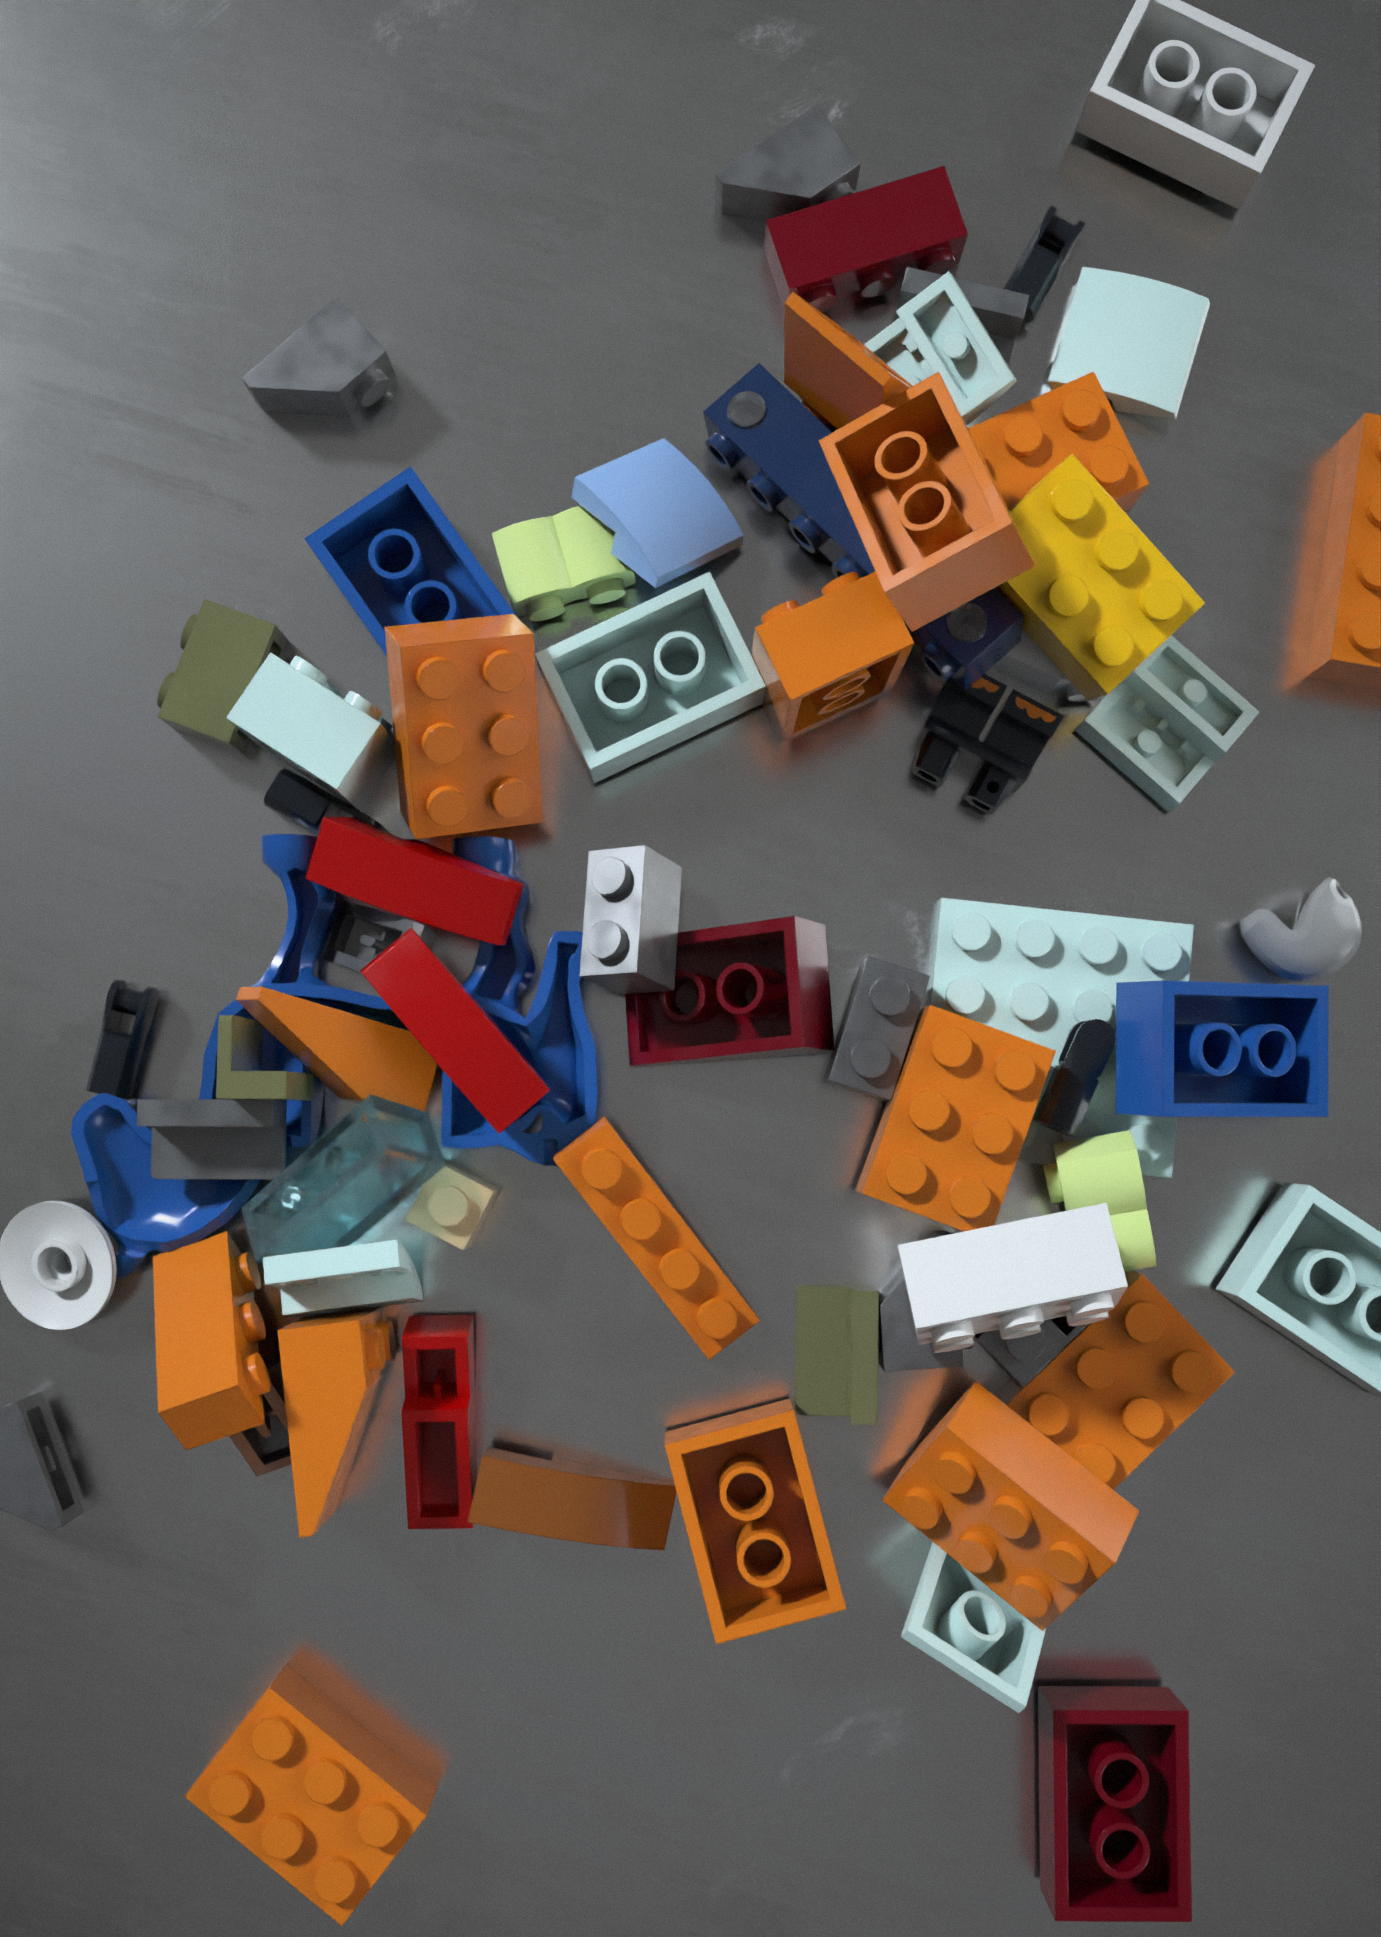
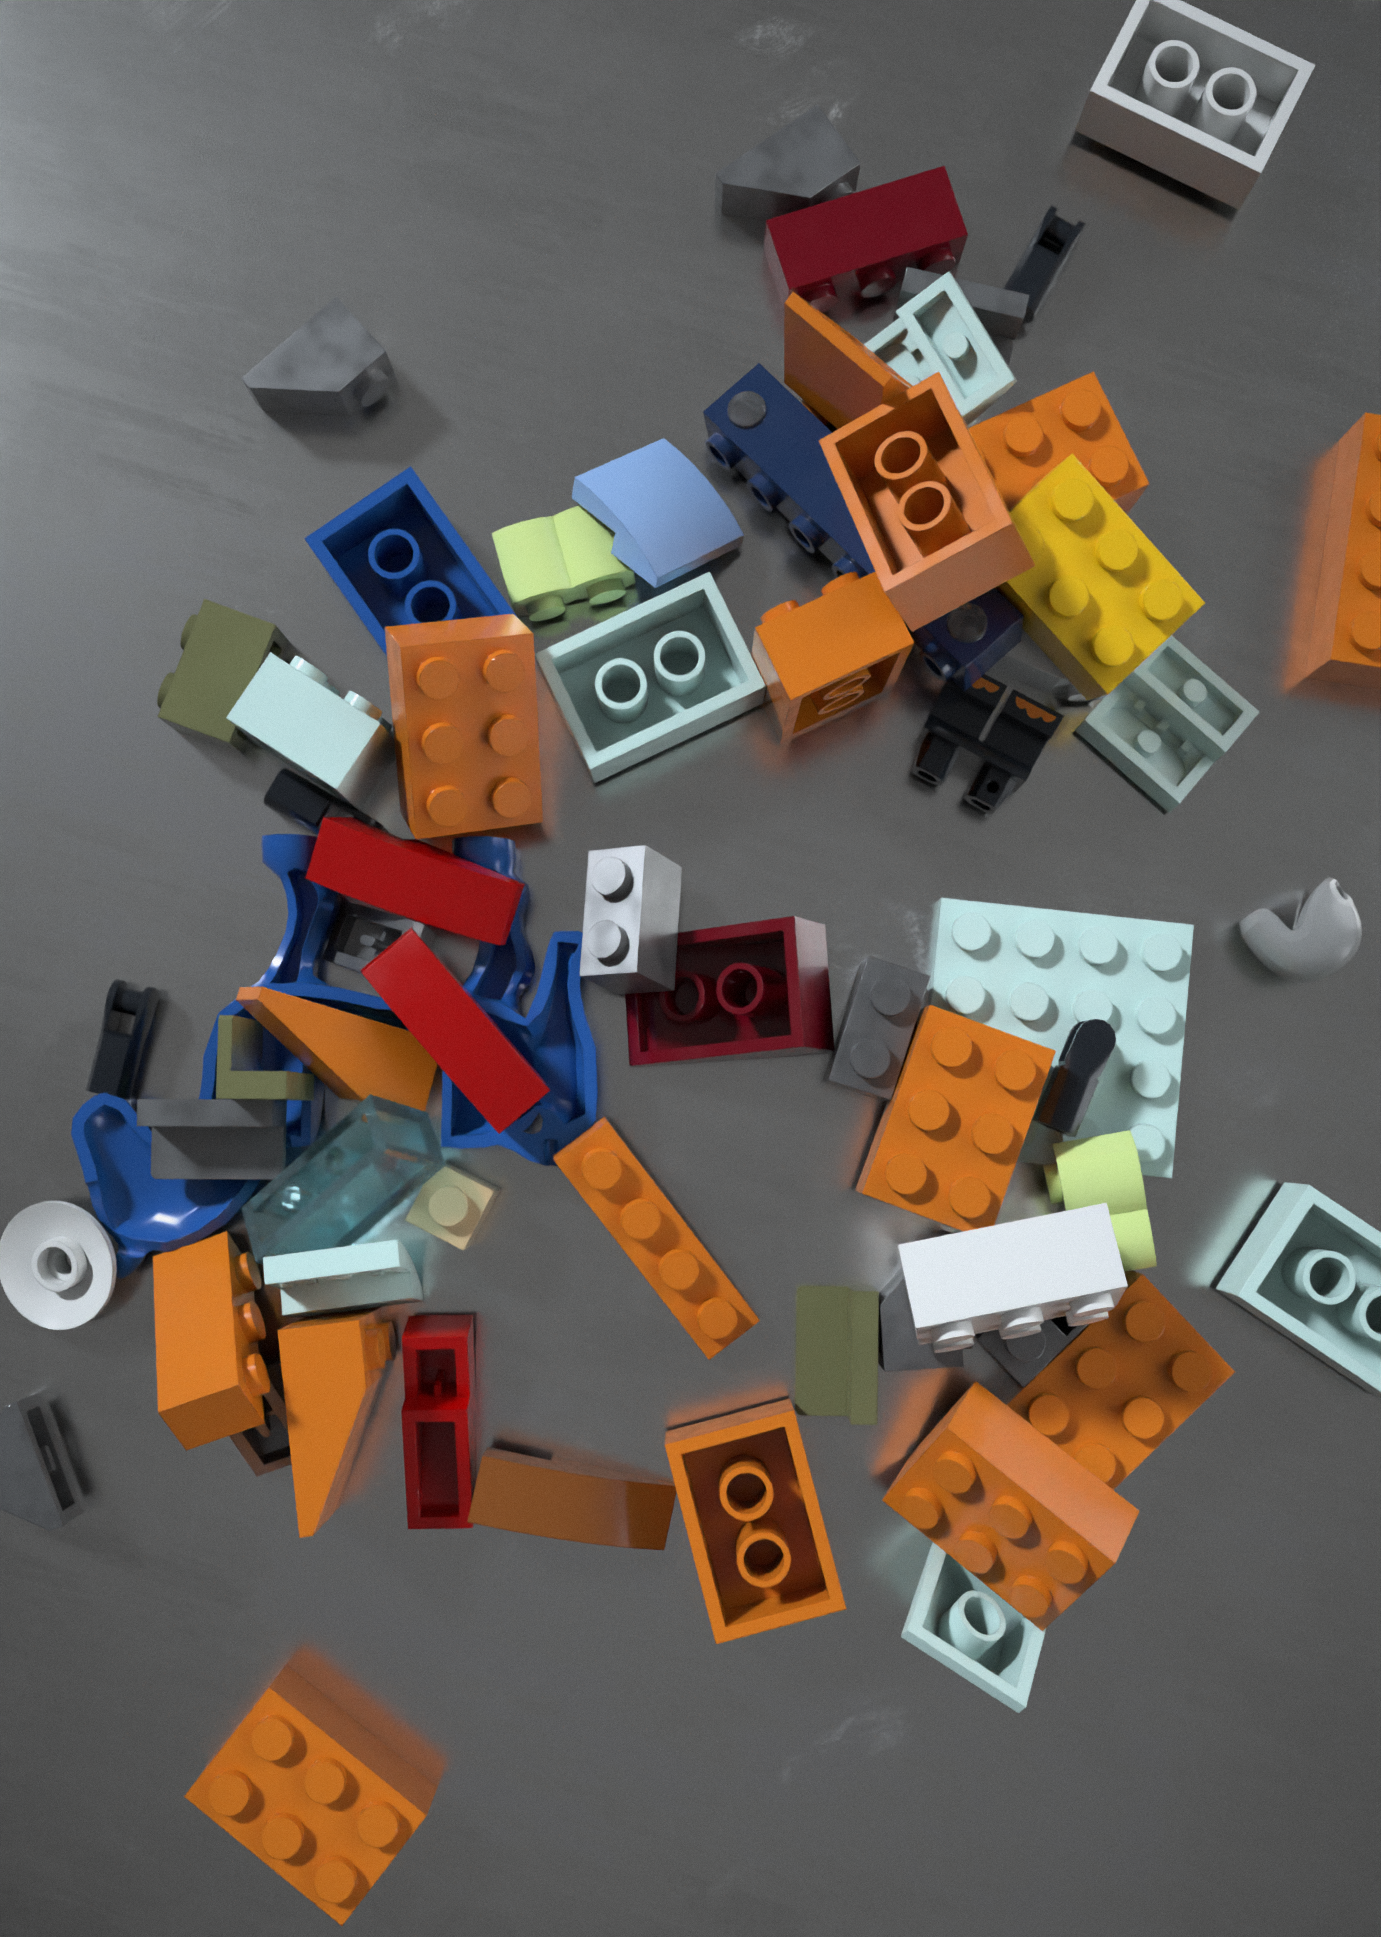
(1114, 1804): dark red brick -> none
(1133, 337): light aqua slope -> none
(1221, 1049): blue brick -> none

